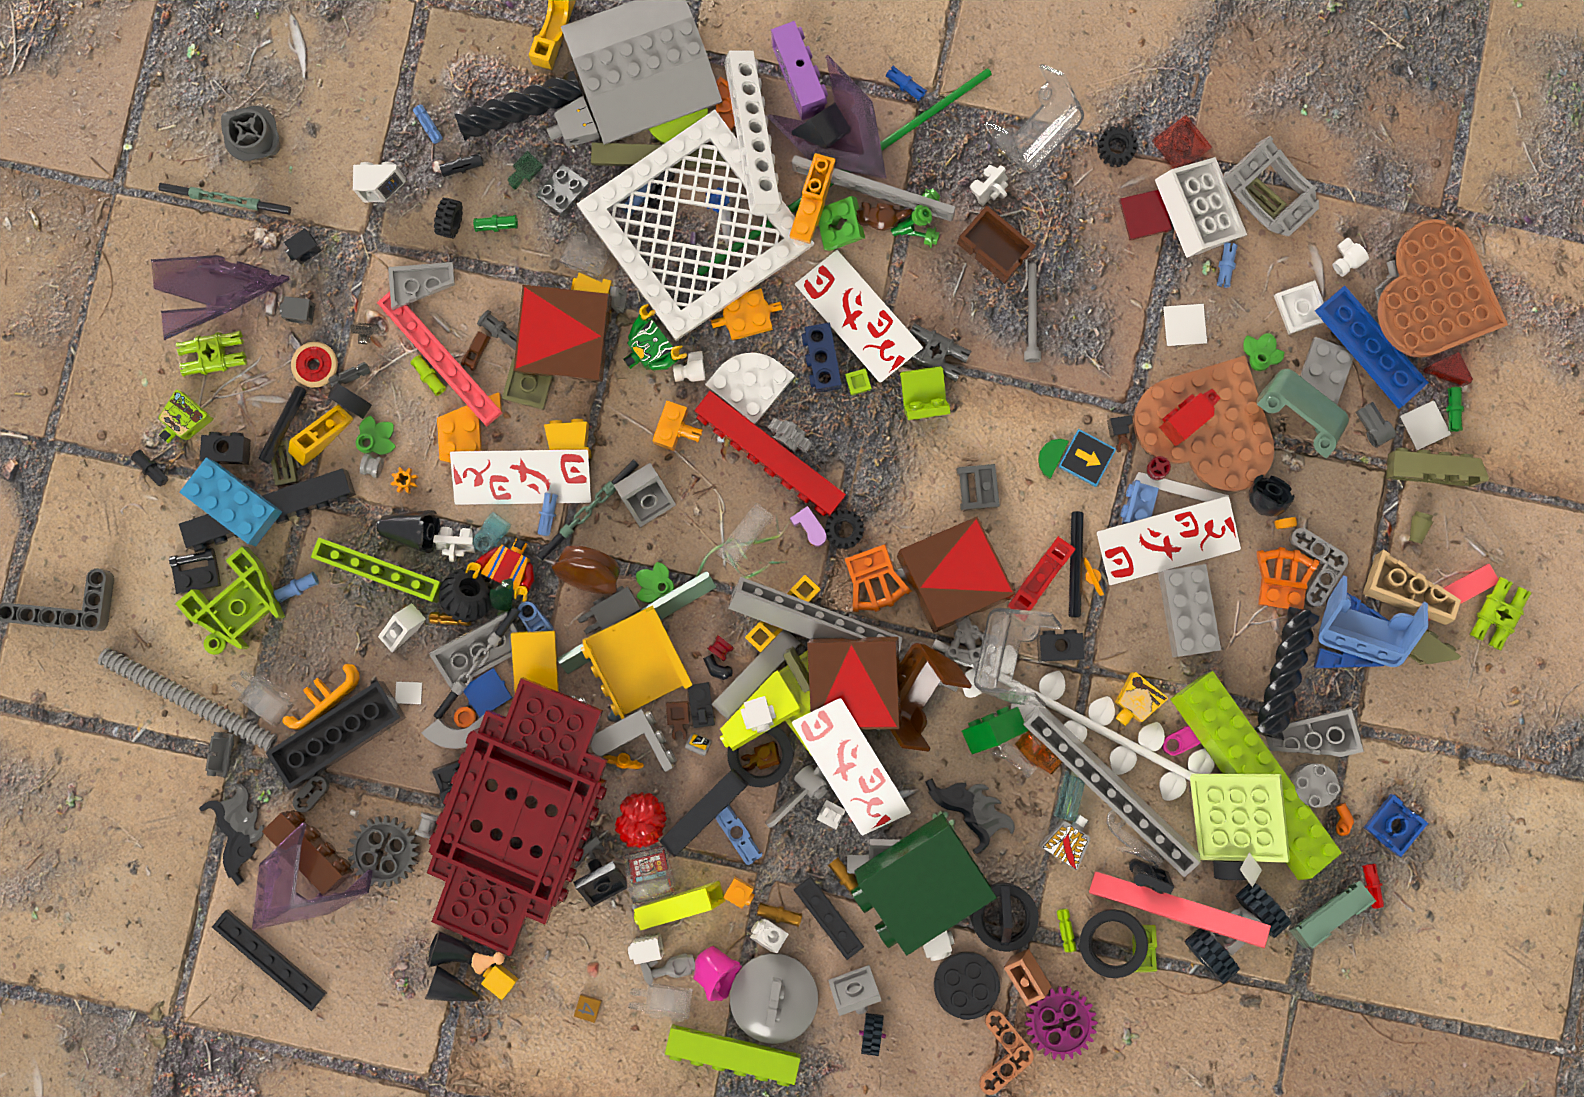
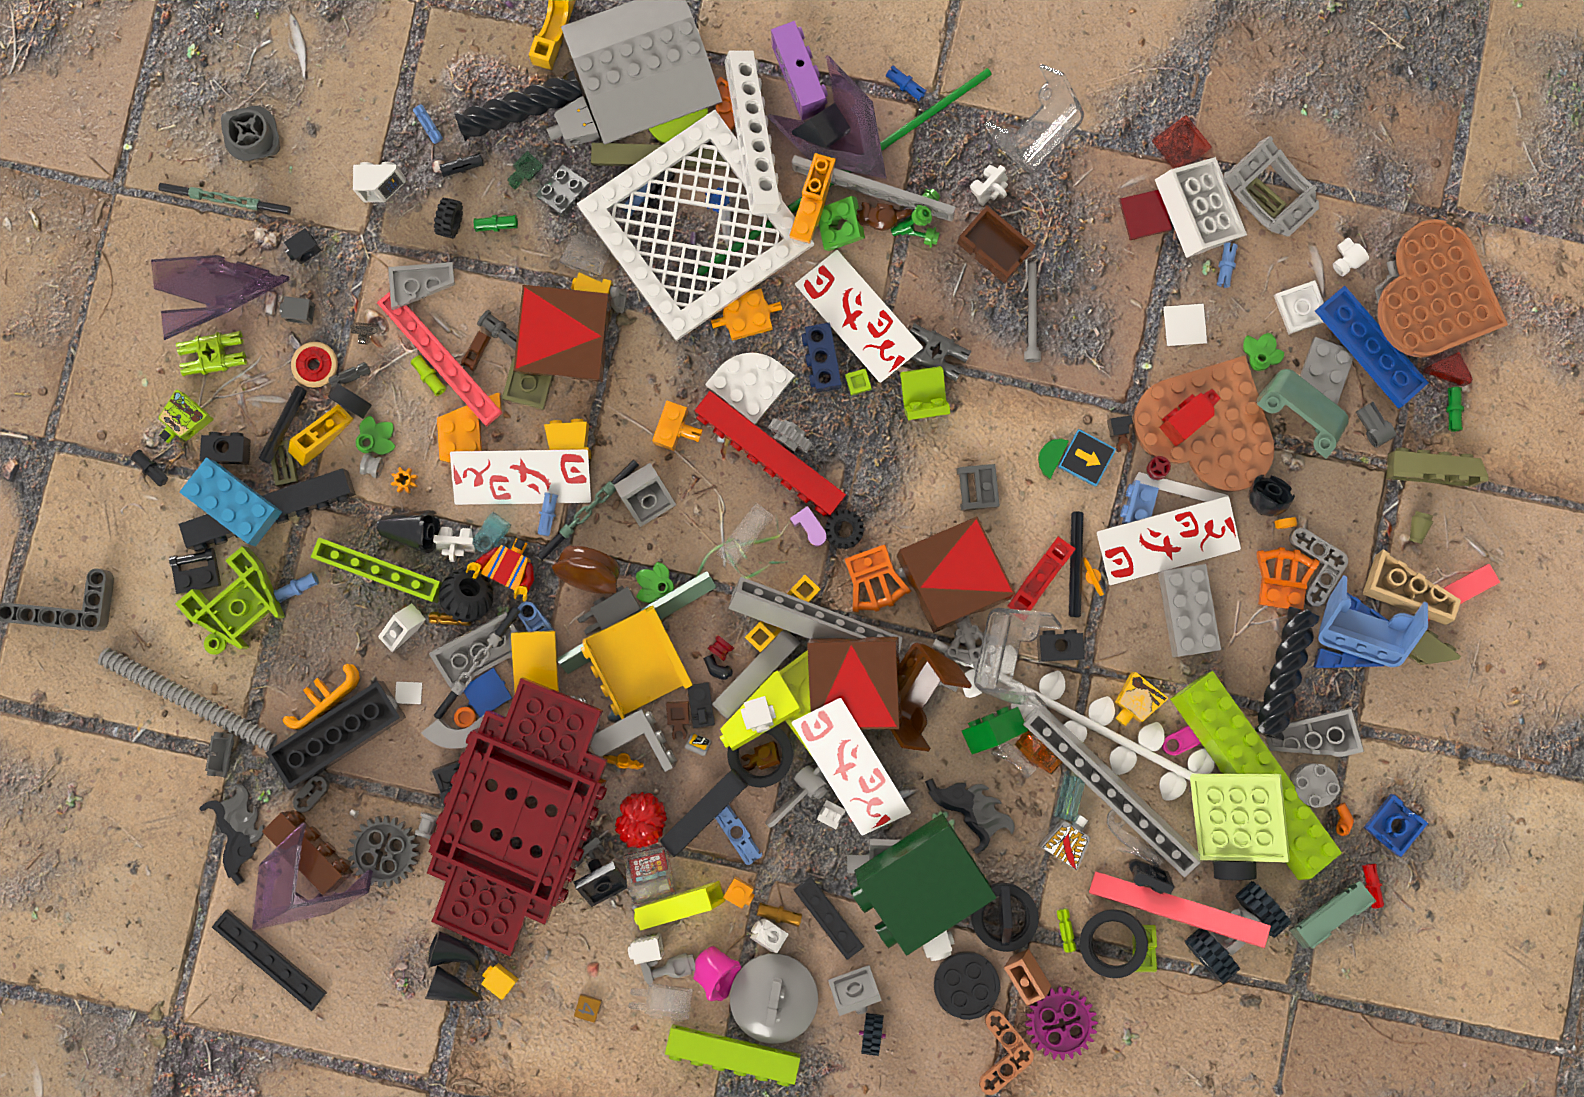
(263, 699): clear hinge -> none
(482, 962): light nougat piece -> none
(502, 596): clear green tile -> none
(650, 344): green torso -> none
(693, 370): white piece -> none
(797, 668): olive tile -> none
(845, 878): pearl gold pin -> none
(1120, 134): black tyre -> none
(1250, 869): white sticker -> none
(1425, 425): white sticker -> none
(1511, 611): lime pin -> none

